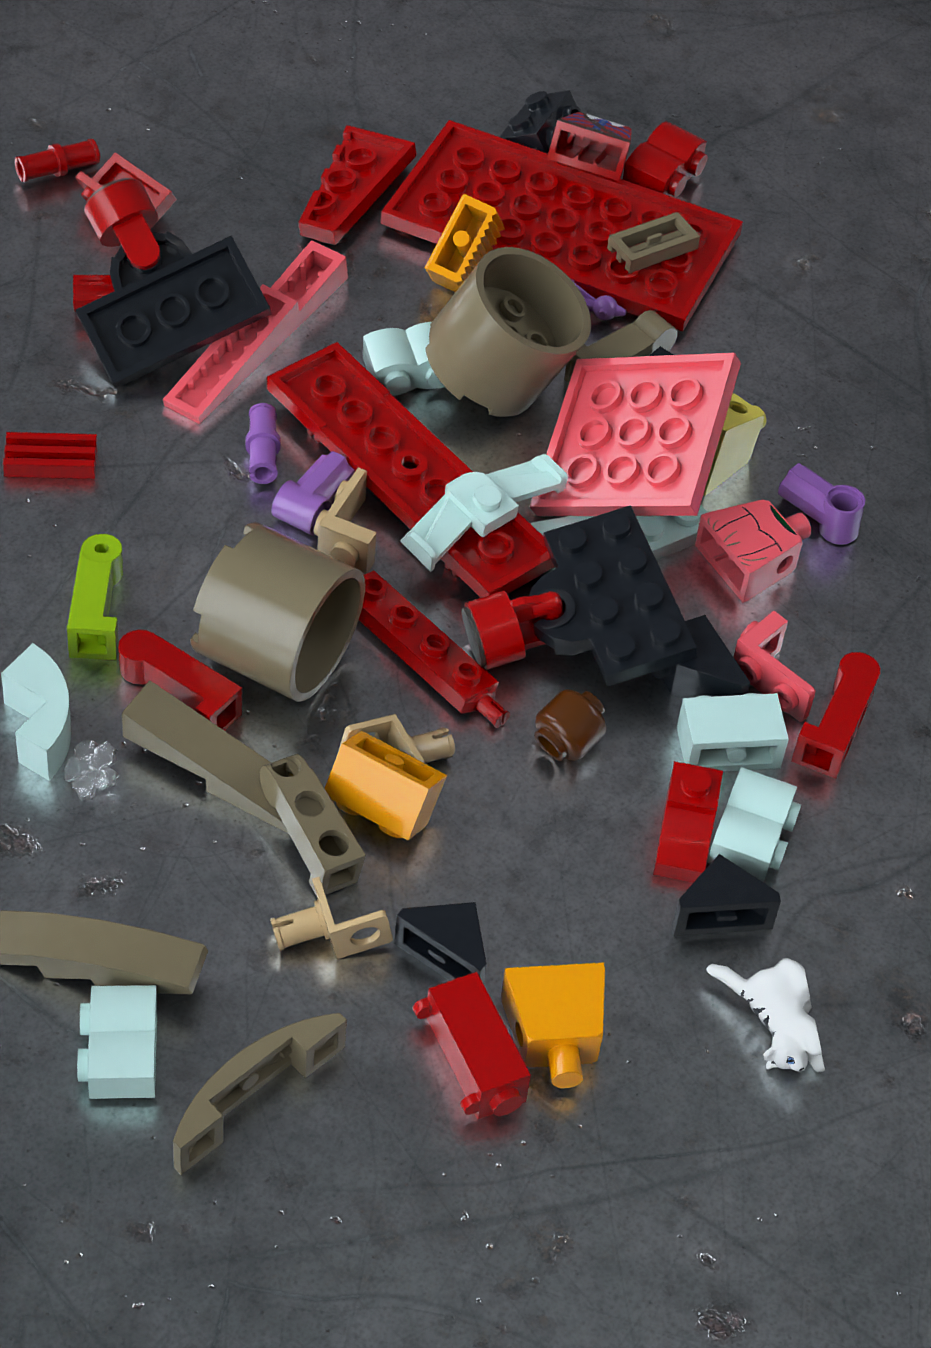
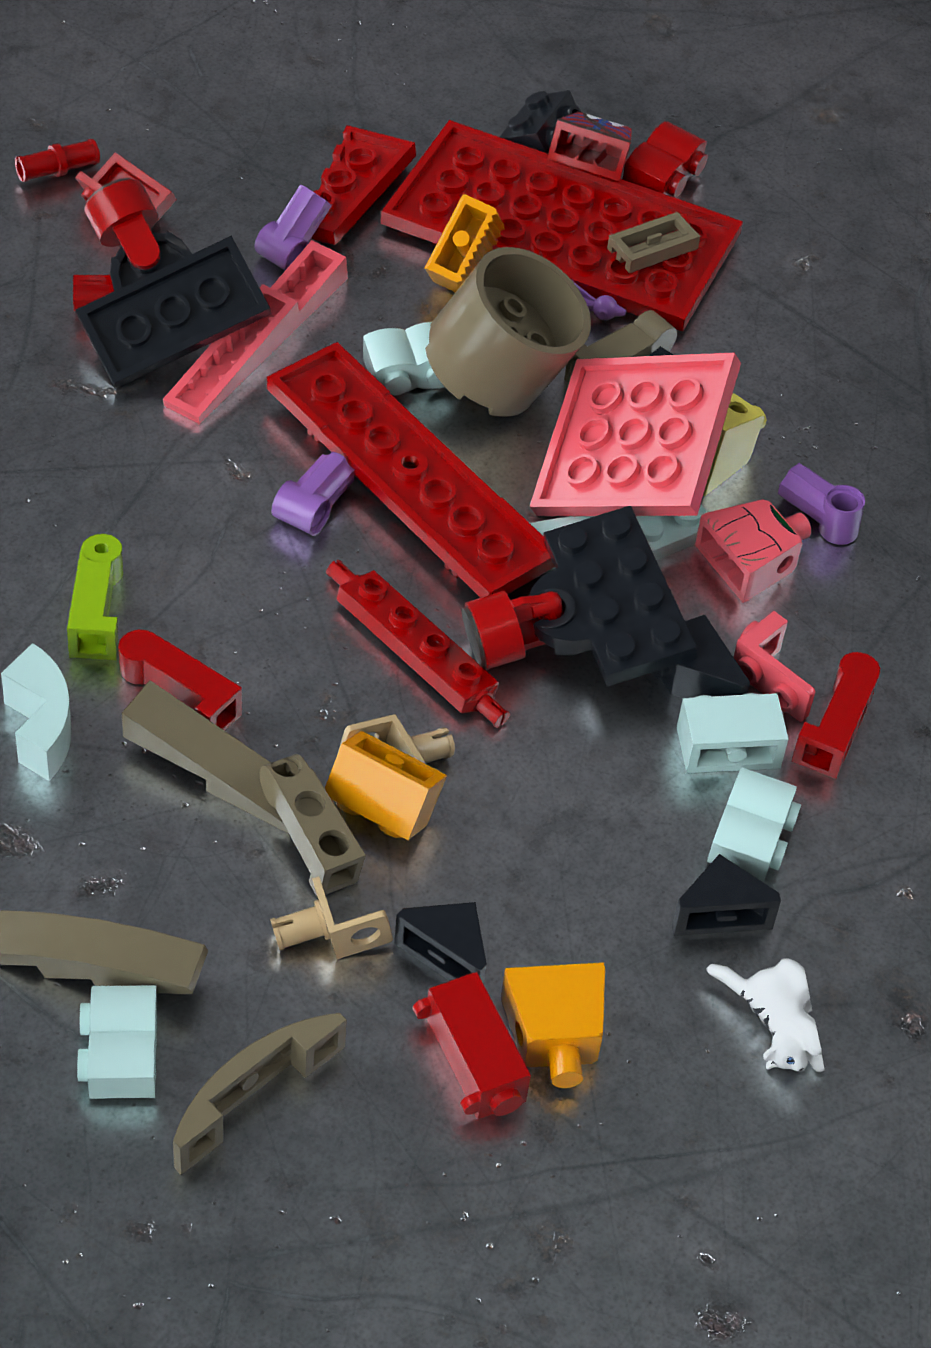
(57, 454): red tile -> none
(91, 768): clear plant -> none
(263, 443): medium lavender pin -> none
(278, 611): dark tan brick -> none
(287, 237): none -> medium lavender piece
(337, 533): tan bracket -> none
(480, 503): light aqua plate -> none
(570, 725): reddish brown head -> none
(687, 822): red arch -> none

